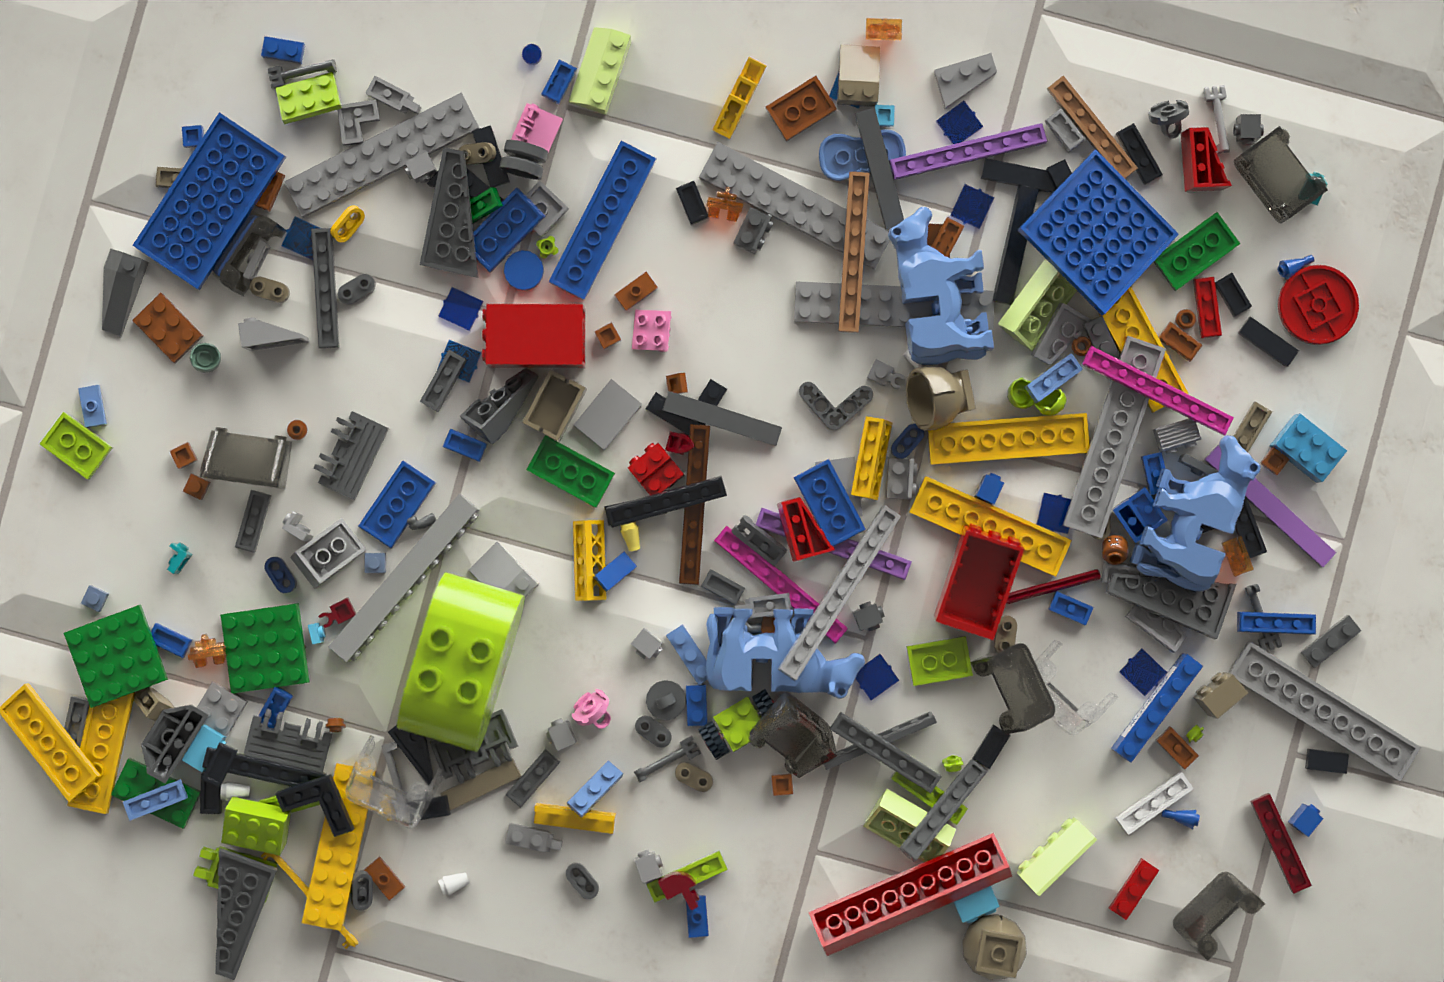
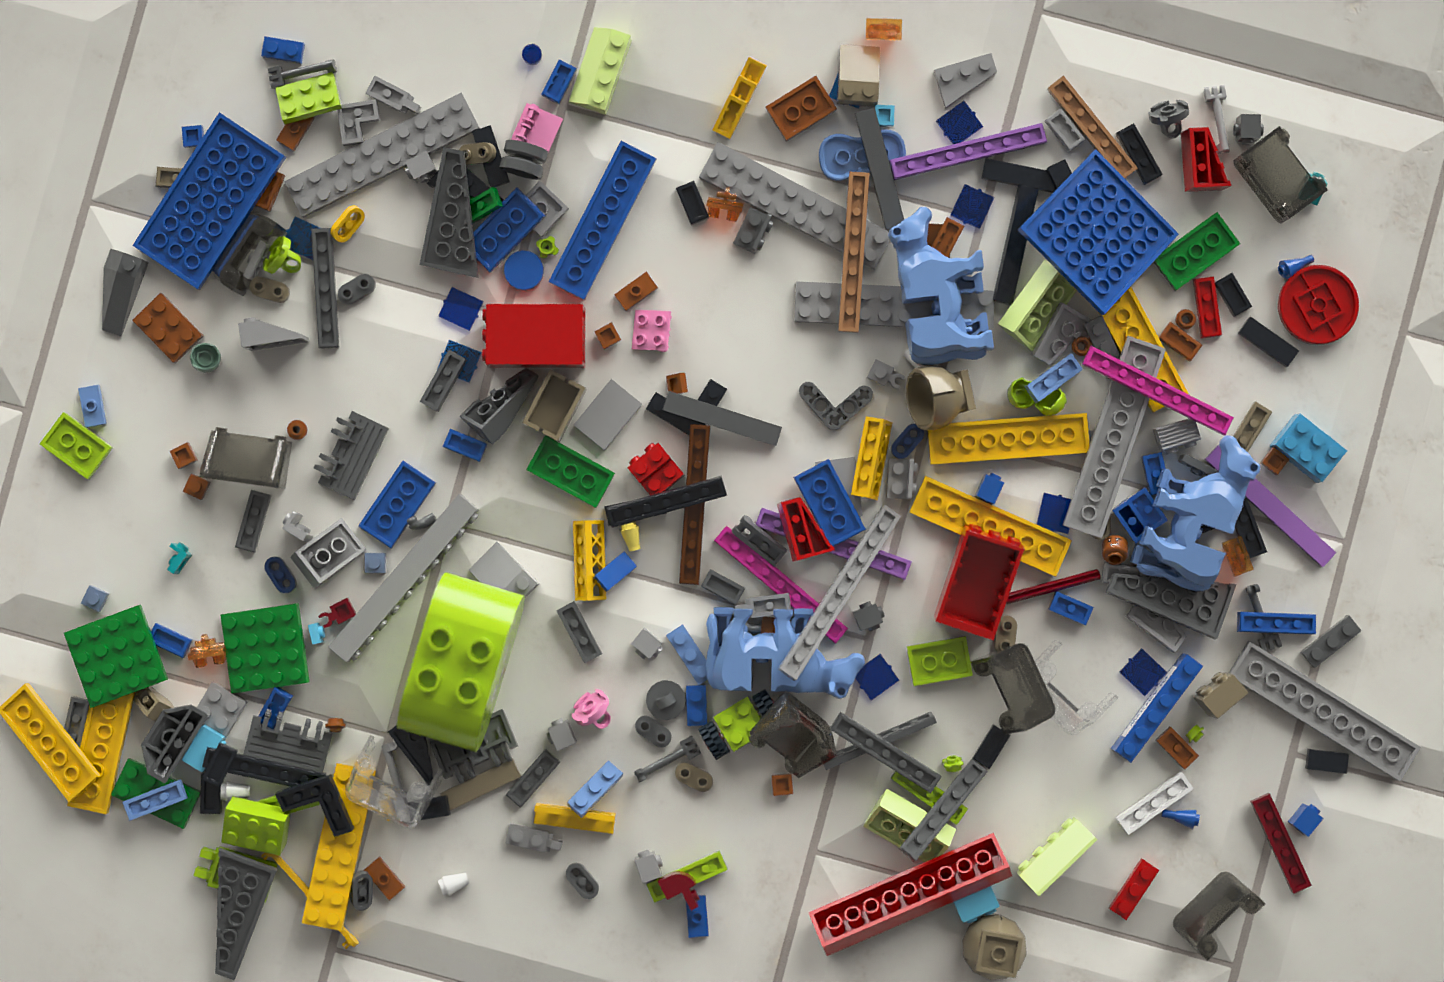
(280, 256): none -> lime tile
(294, 132): none -> dark orange plate
(579, 632): none -> dark grey plate
(679, 443): dark red plate -> none

